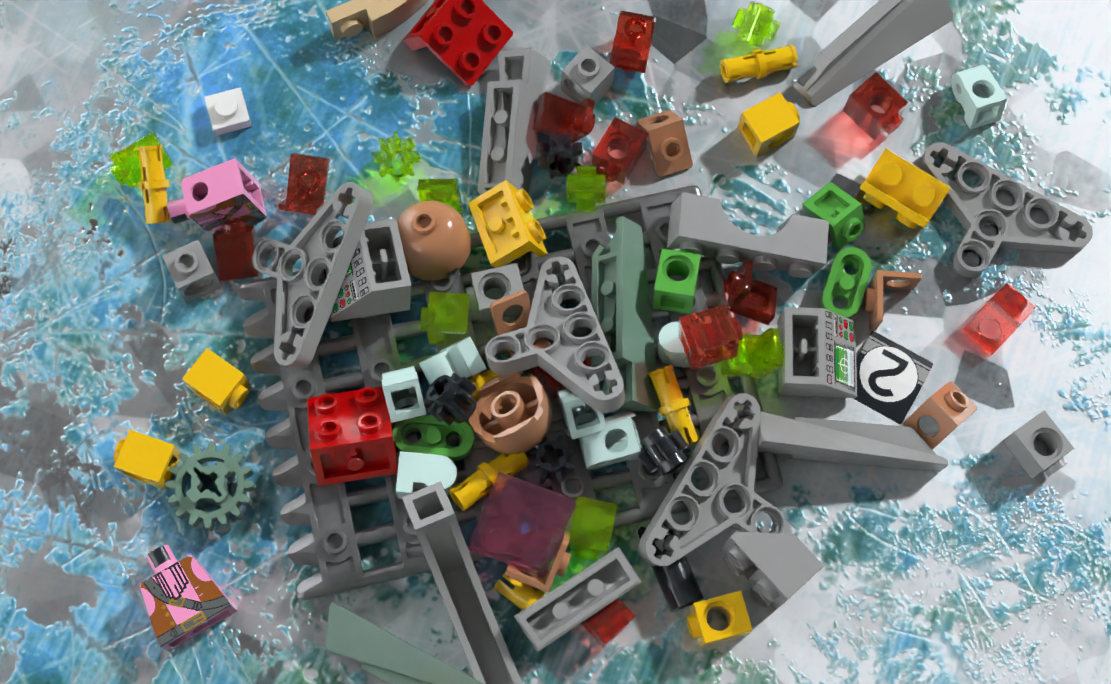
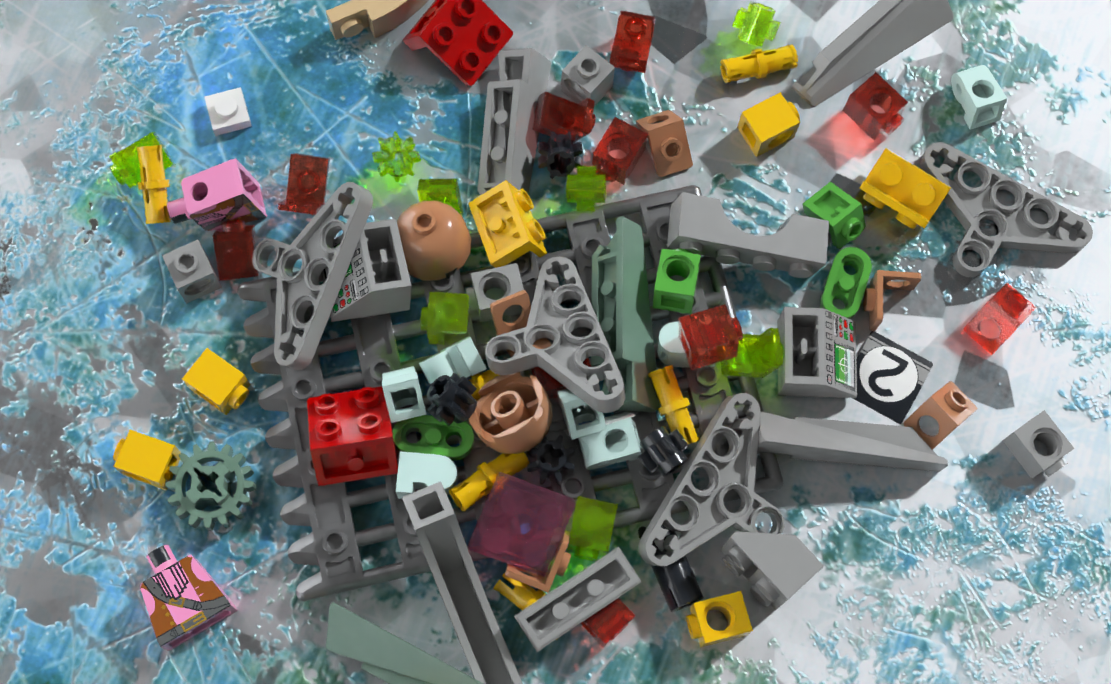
(750, 296): clear red bracket -> none

